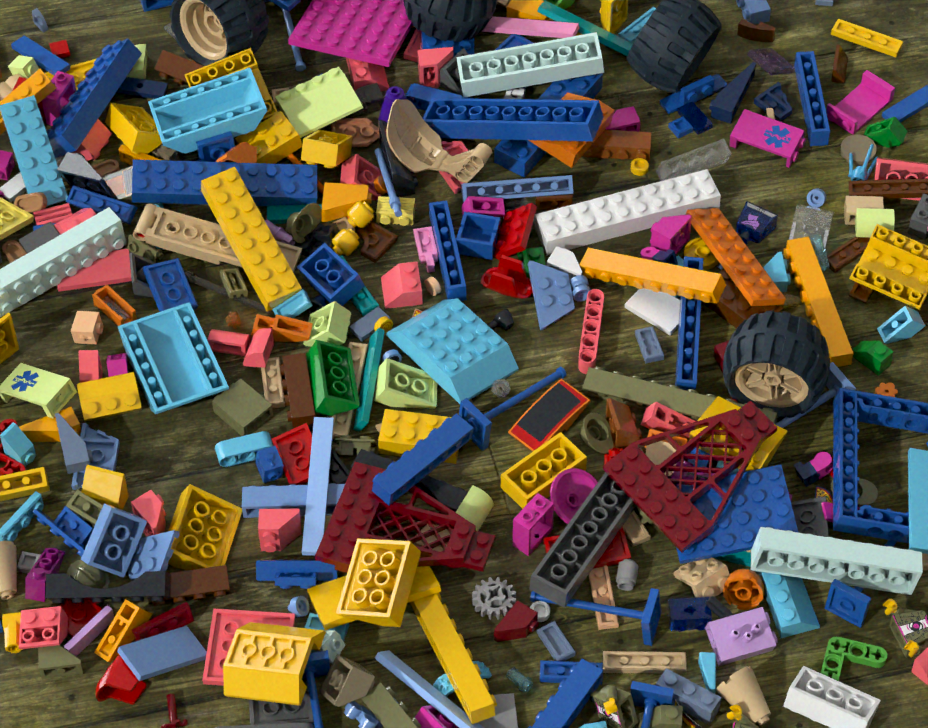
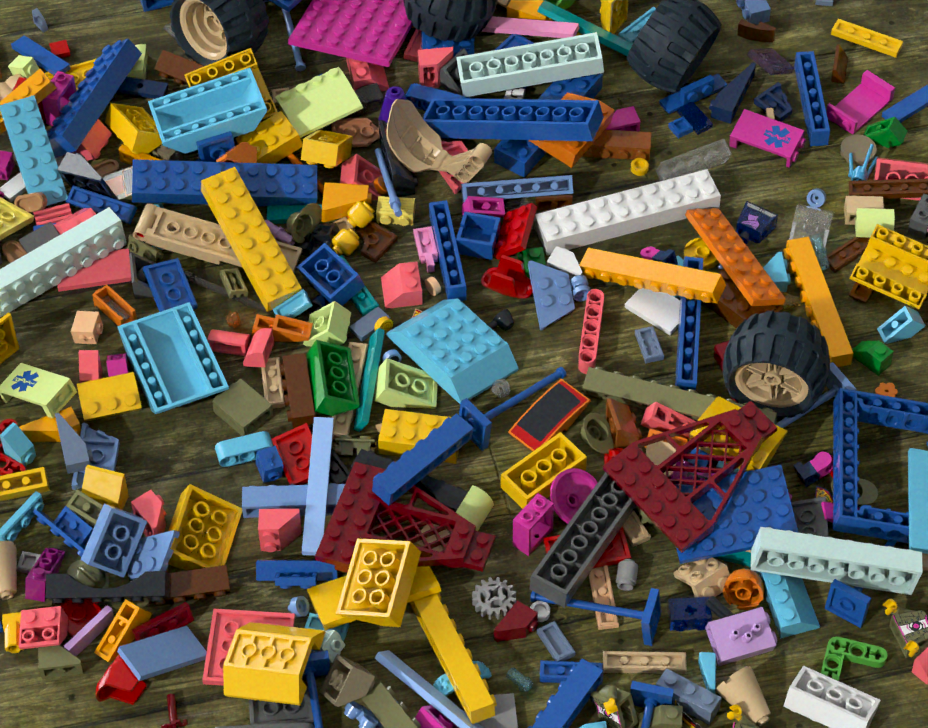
(671, 233): dark pink slope -> none

